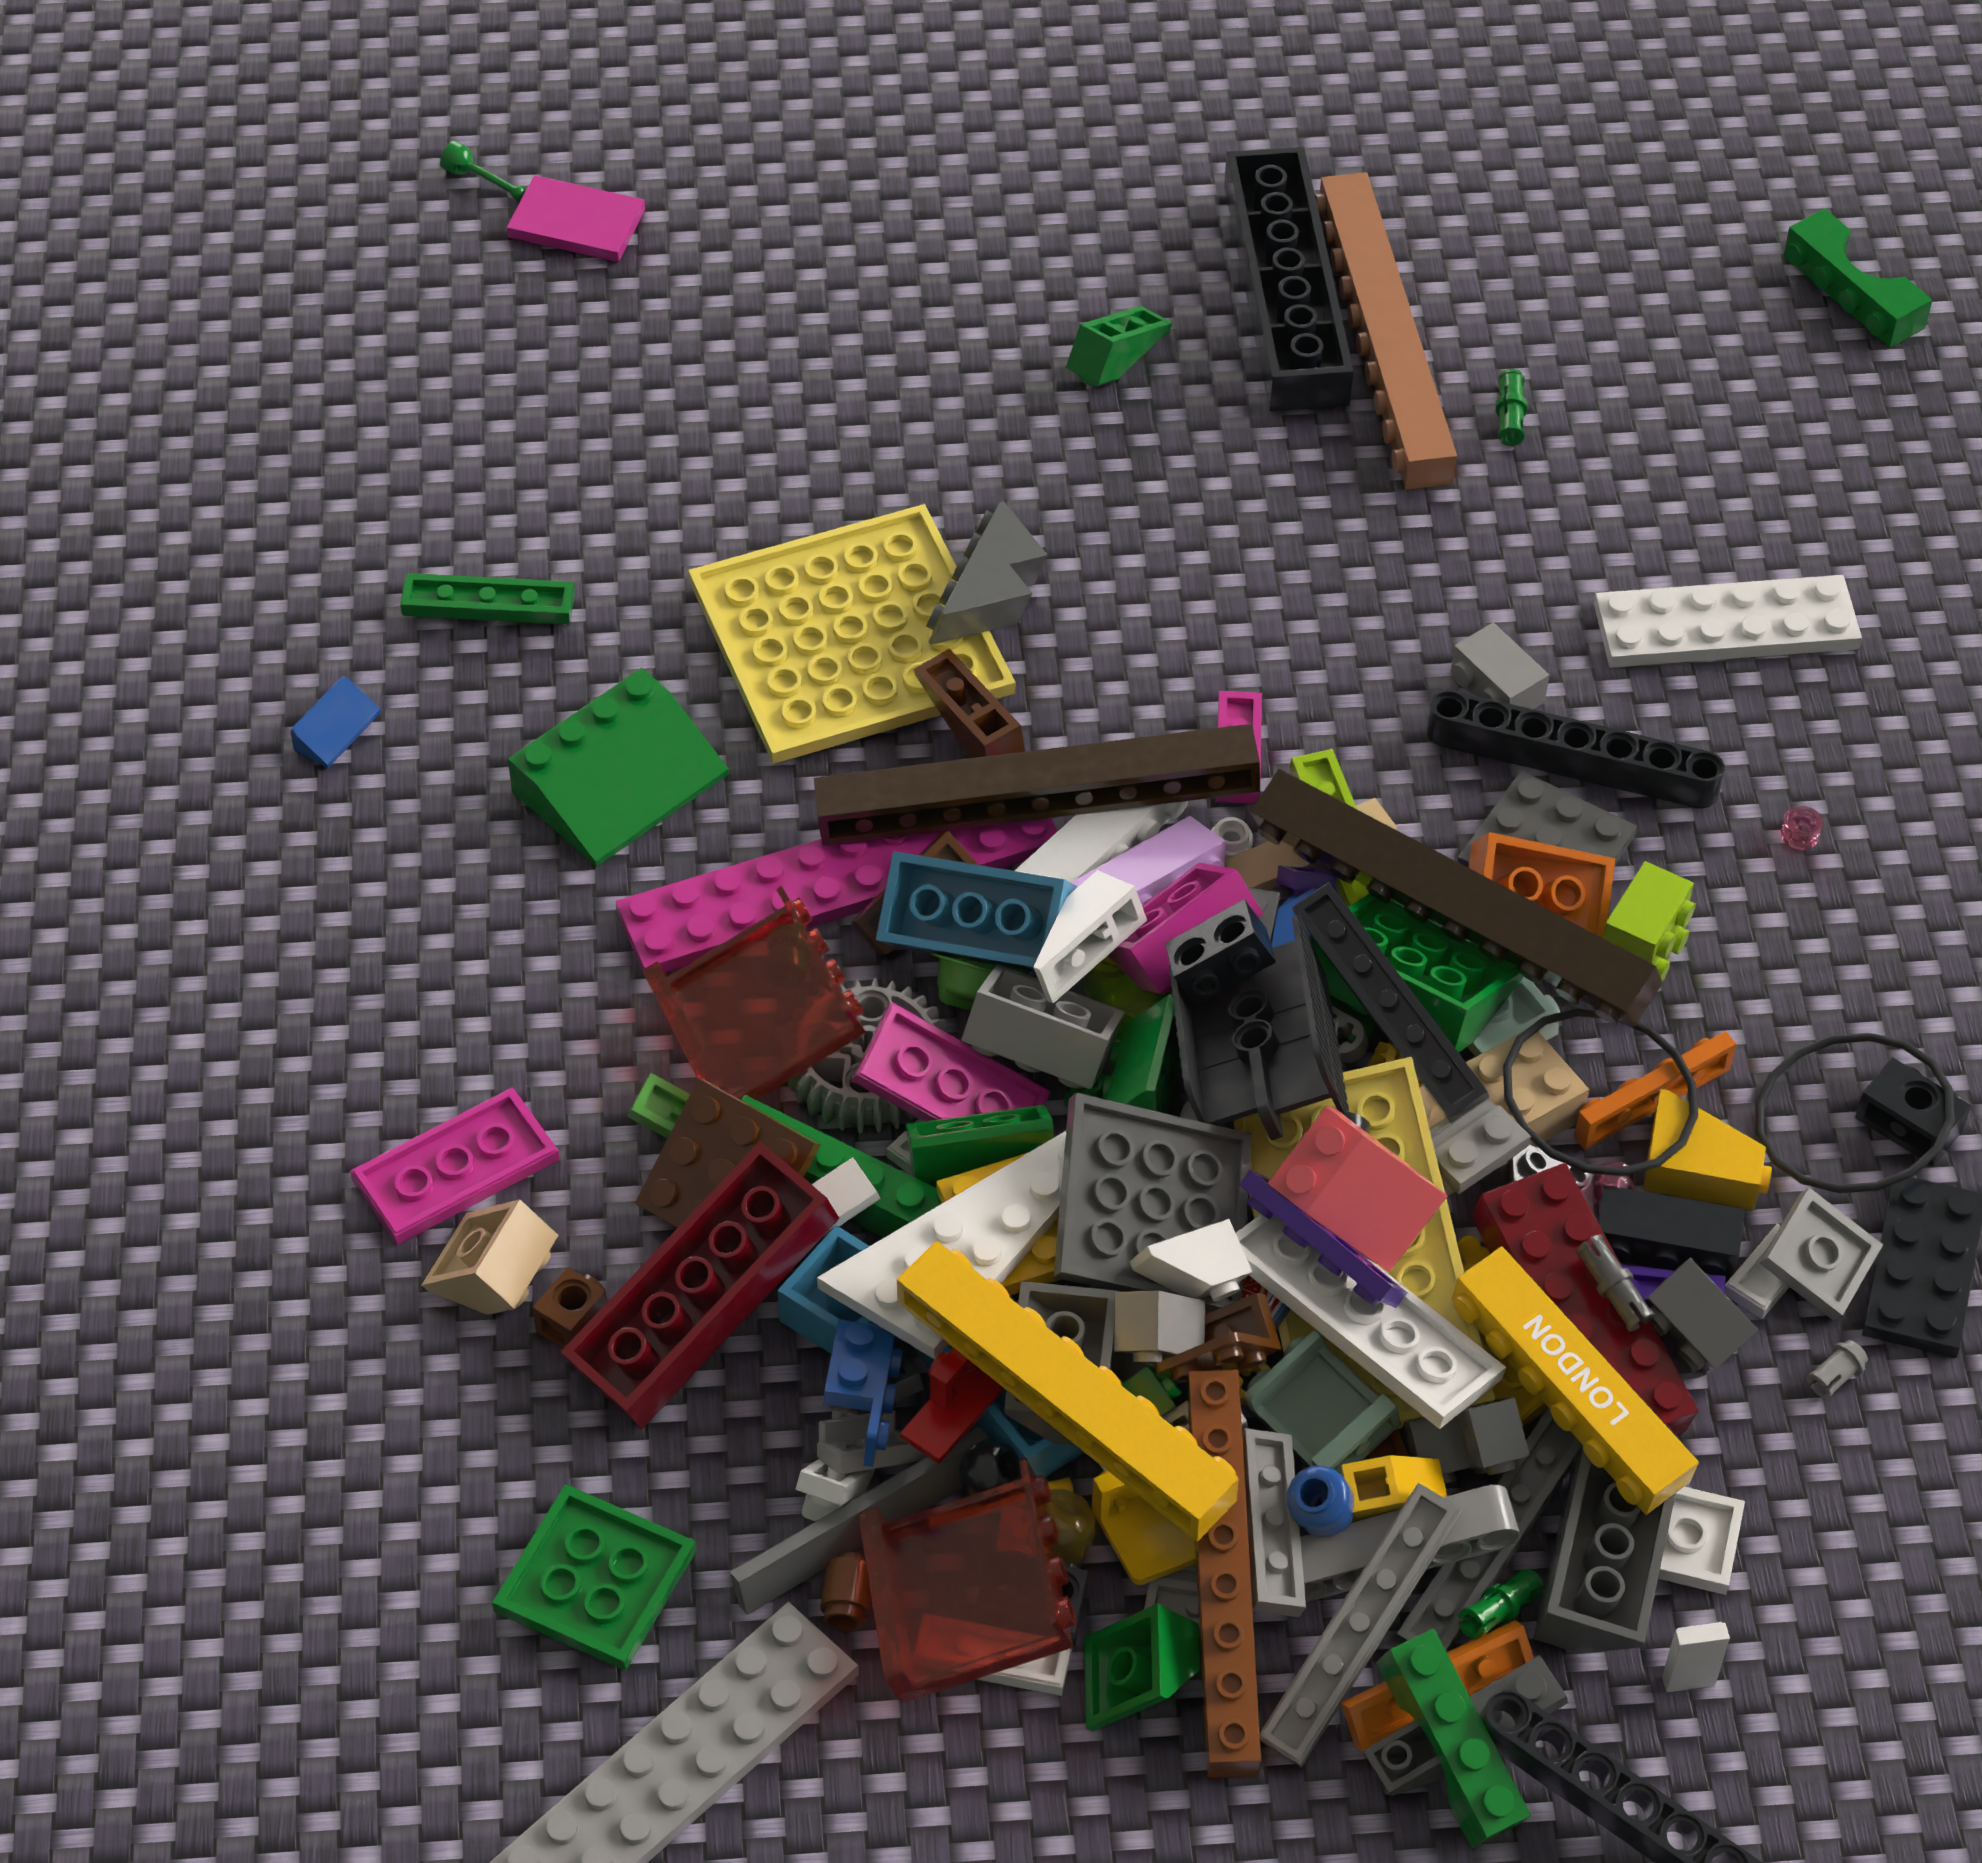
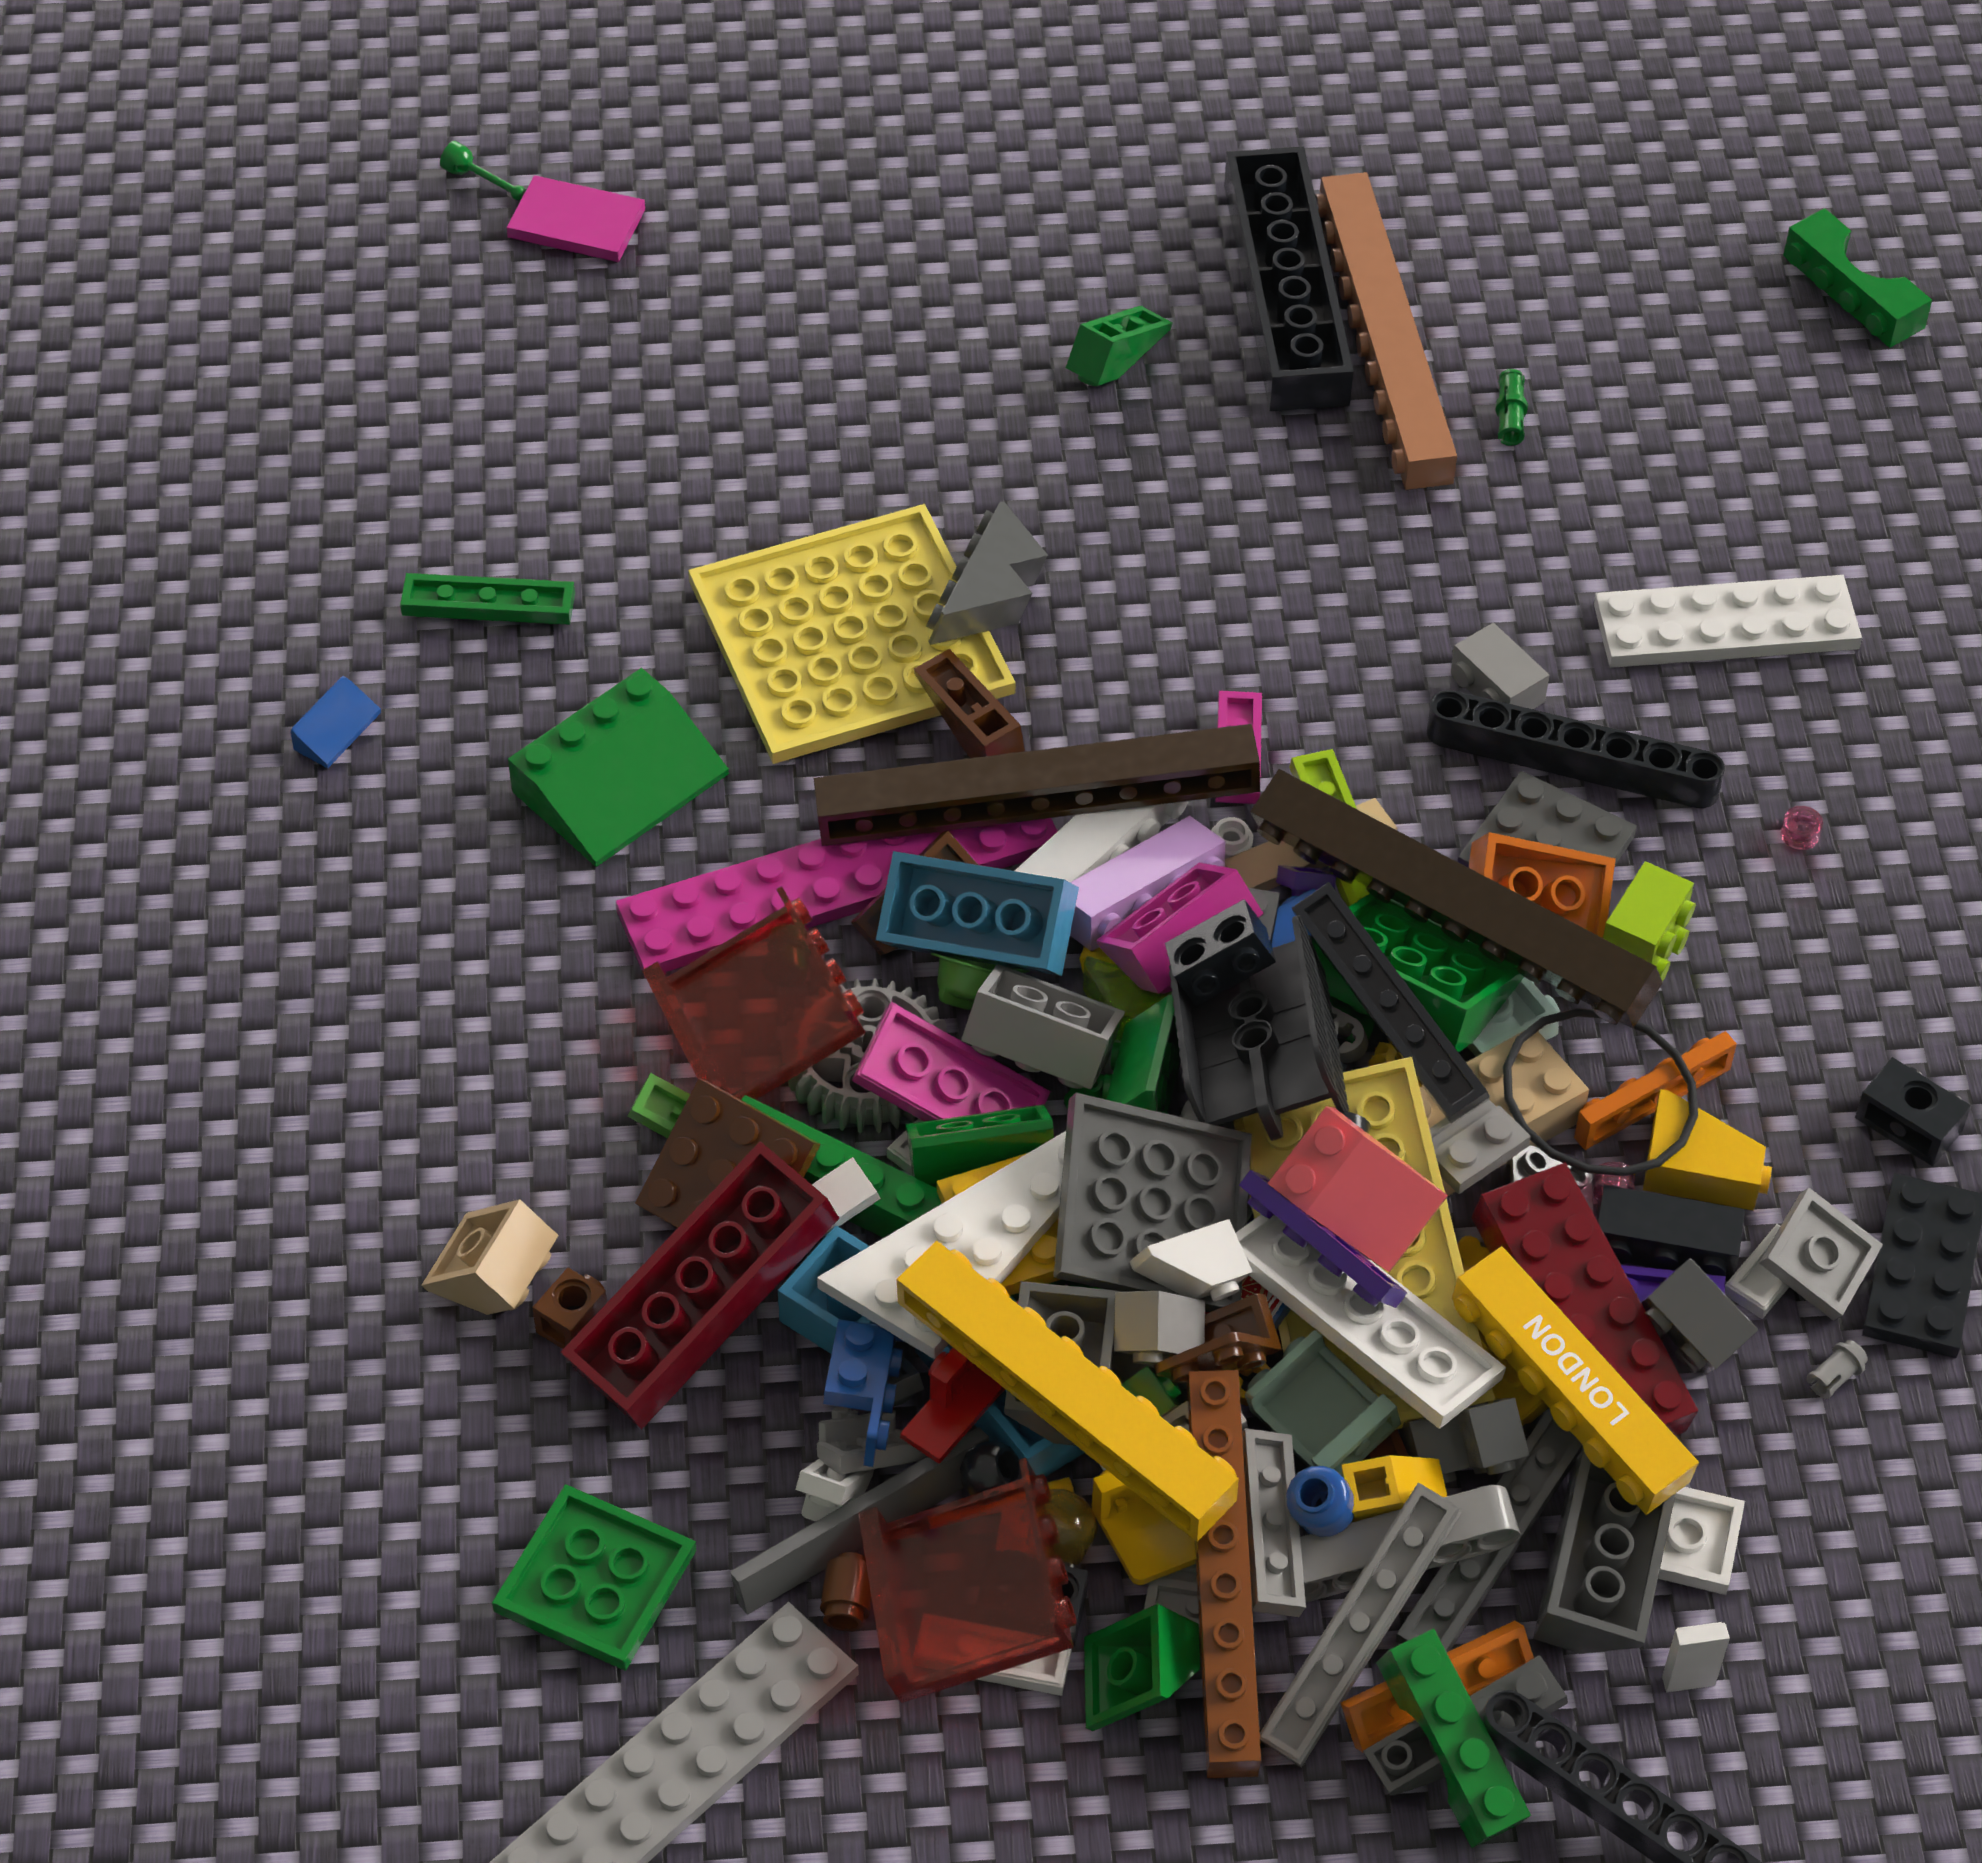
(454, 1165): dark pink tile -> none
(1087, 930): white slope -> none
(1500, 1603): green pin -> none
(1615, 1283): dark grey pin -> none
(1857, 1187): black piece -> none

